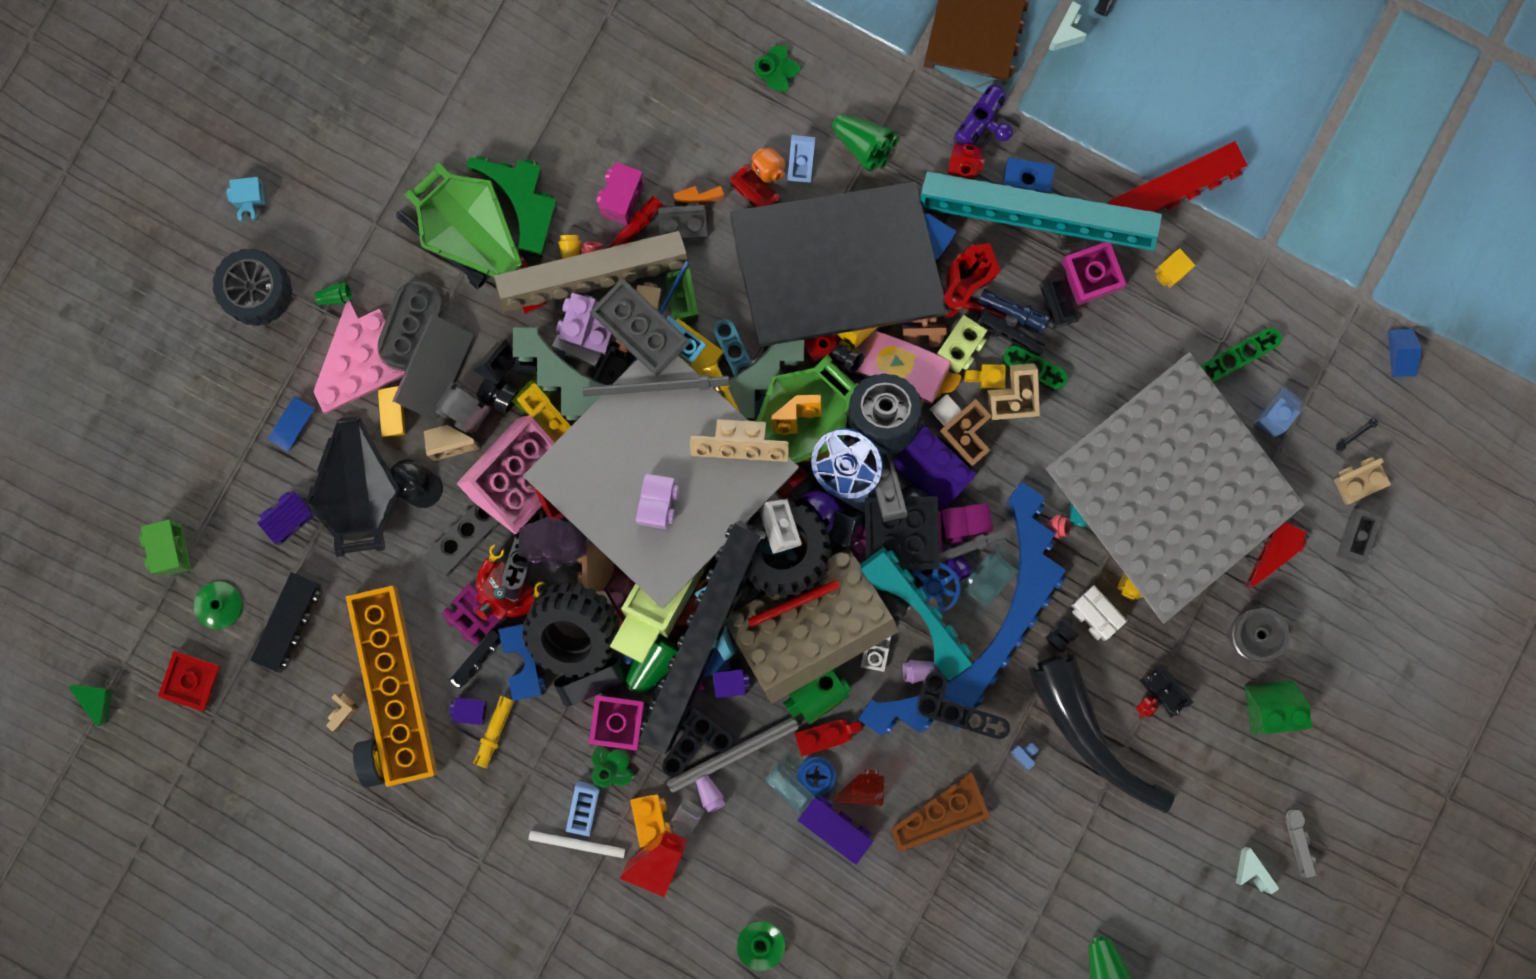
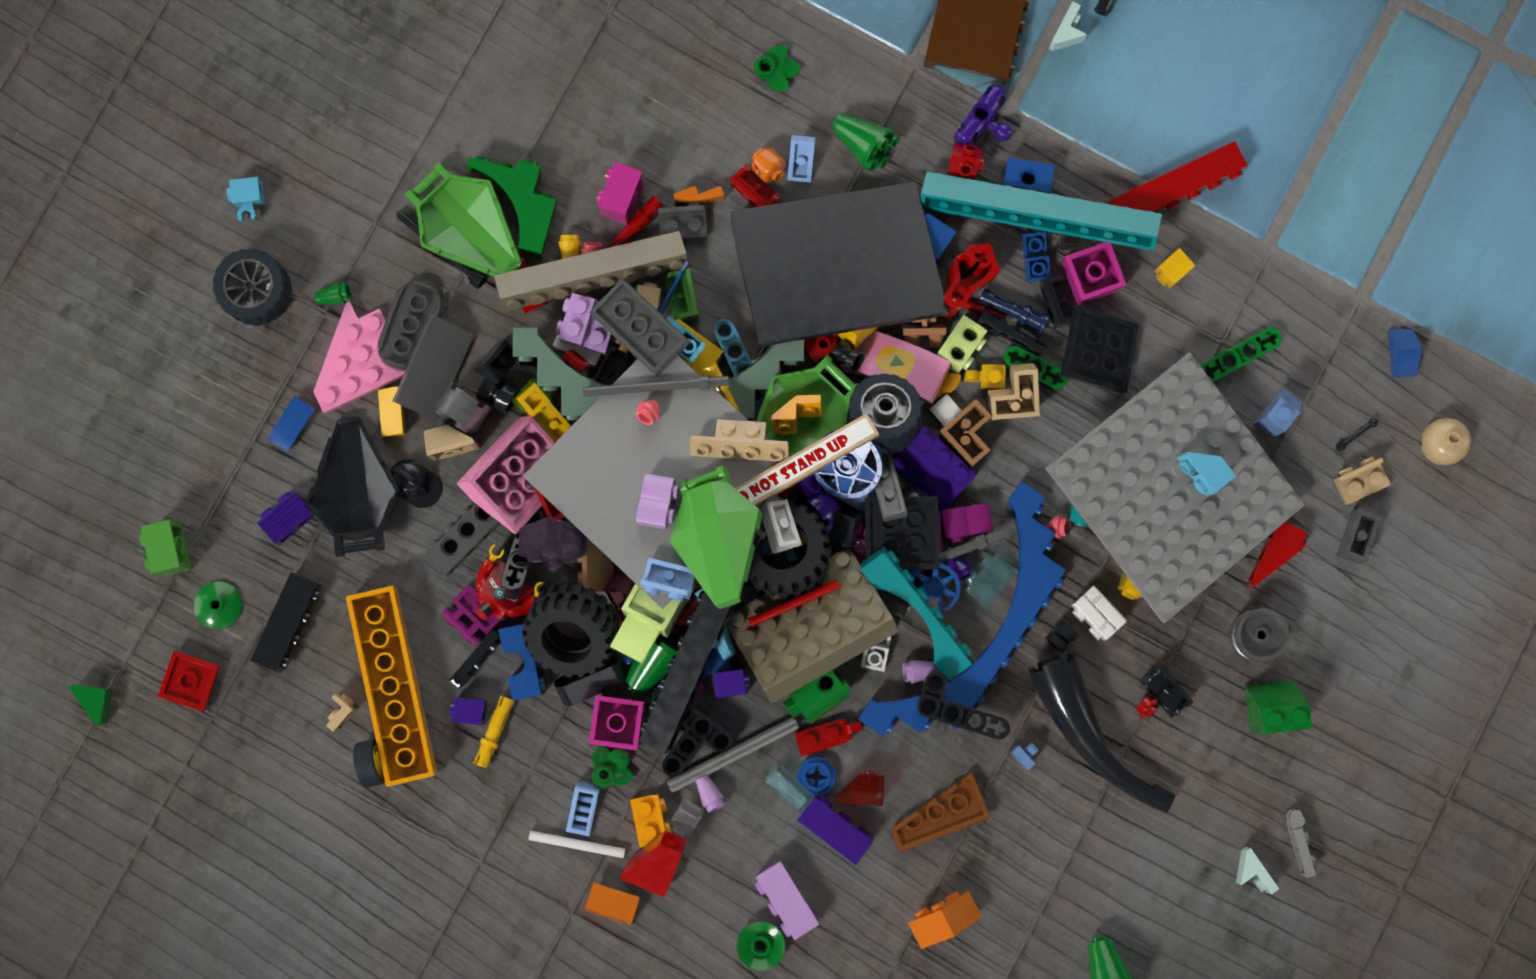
(576, 360): none -> red tile
(612, 904): none -> orange hinge
(648, 412): none -> coral plate
(667, 579): none -> light blue bracket
(716, 535): none -> bright green windscreen
(786, 900): none -> lavender brick
(809, 460): none -> tile
(809, 486): none -> dark purple plate
(944, 919): none -> orange brick
(1035, 256): none -> blue slope
(1100, 350): none -> black plate
(1207, 471): none -> medium azure slope
(1446, 441): none -> tan cylinder

